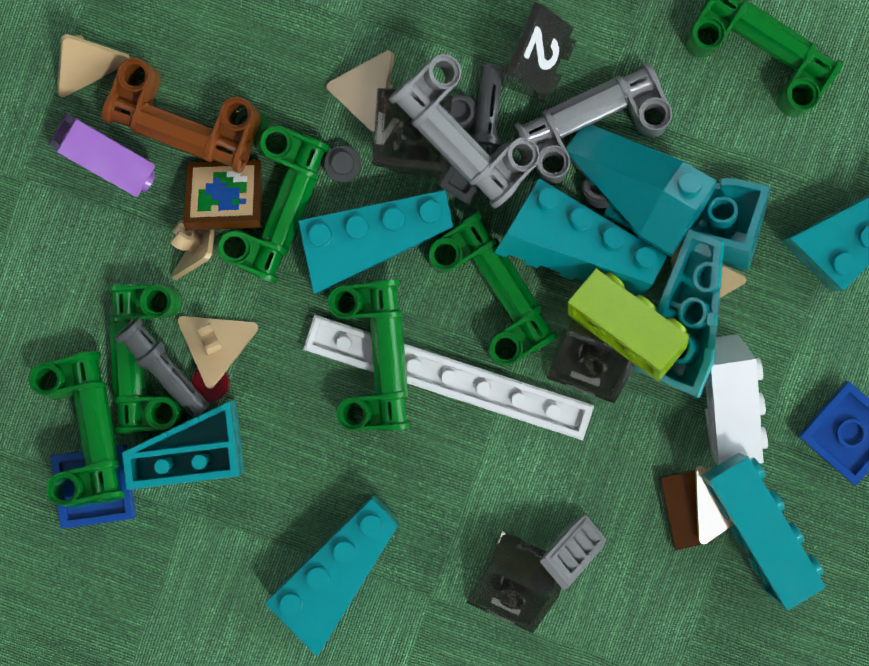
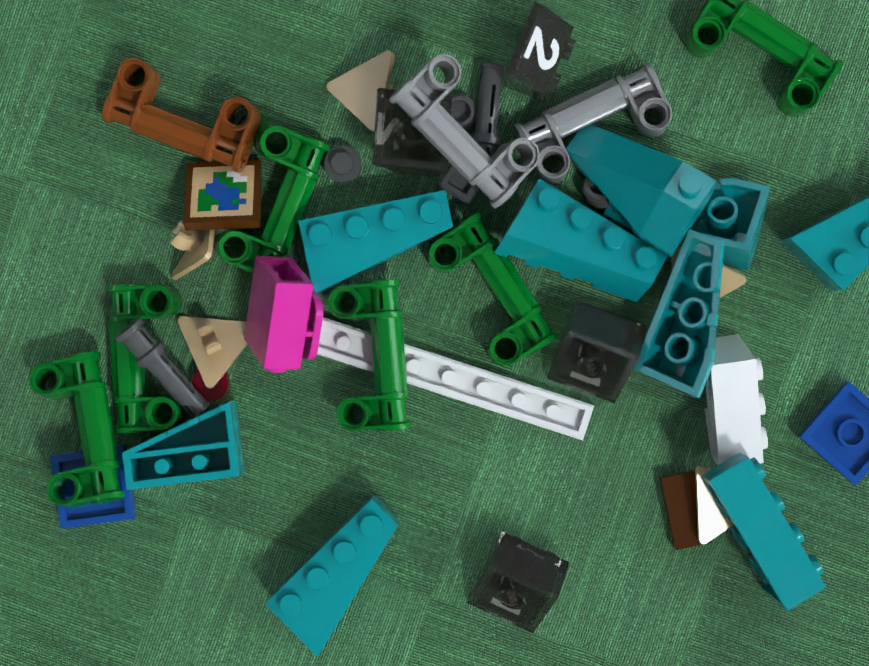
(84, 63): tan piece -> none
(103, 156): medium lavender slope -> none
(282, 315): none -> dark pink brick
(576, 547): light grey slope -> none
(628, 324): lime brick -> none

